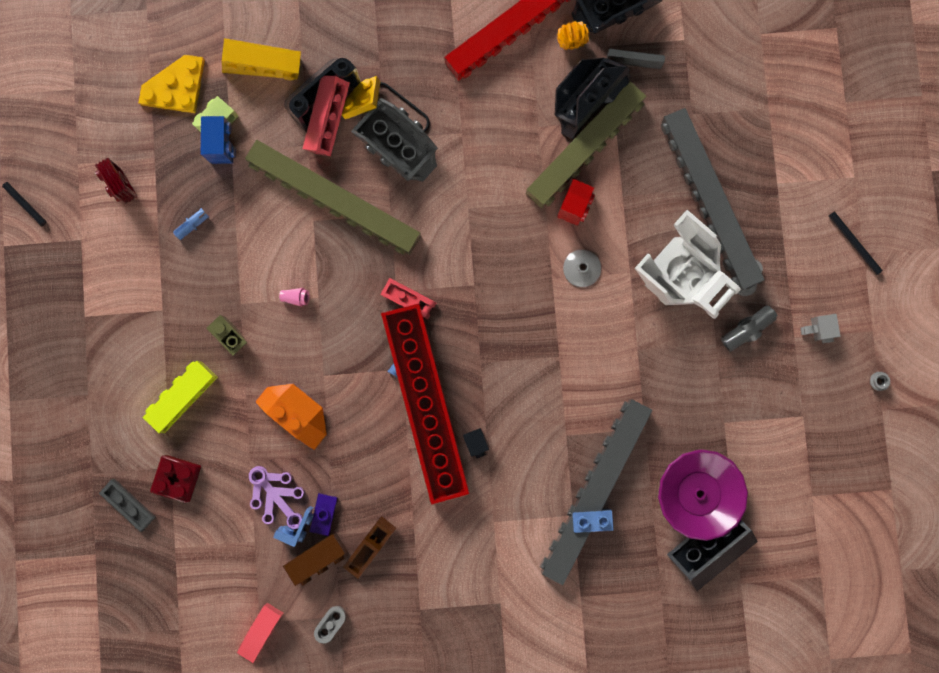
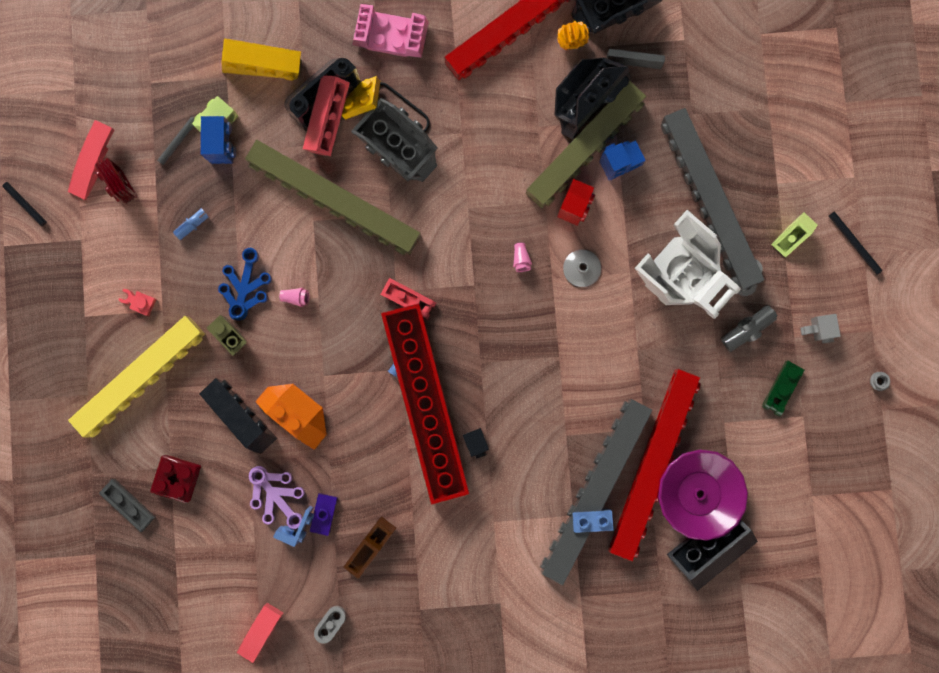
(91, 153): none -> coral slope
(137, 377): none -> light yellow brick
(140, 302): none -> coral plate
(175, 86): yellow plate -> none
(176, 141): none -> dark grey bar
(179, 397): neon yellow brick -> none
(237, 416): none -> black wedge
(243, 287): none -> blue plant
(315, 560): reddish brown brick -> none
(390, 33): none -> bright pink plate
(521, 258): none -> bright pink cone
(621, 159): none -> blue brick
(654, 464): none -> red brick
(783, 387): none -> dark green plate
(794, 234): none -> yellowish green slope

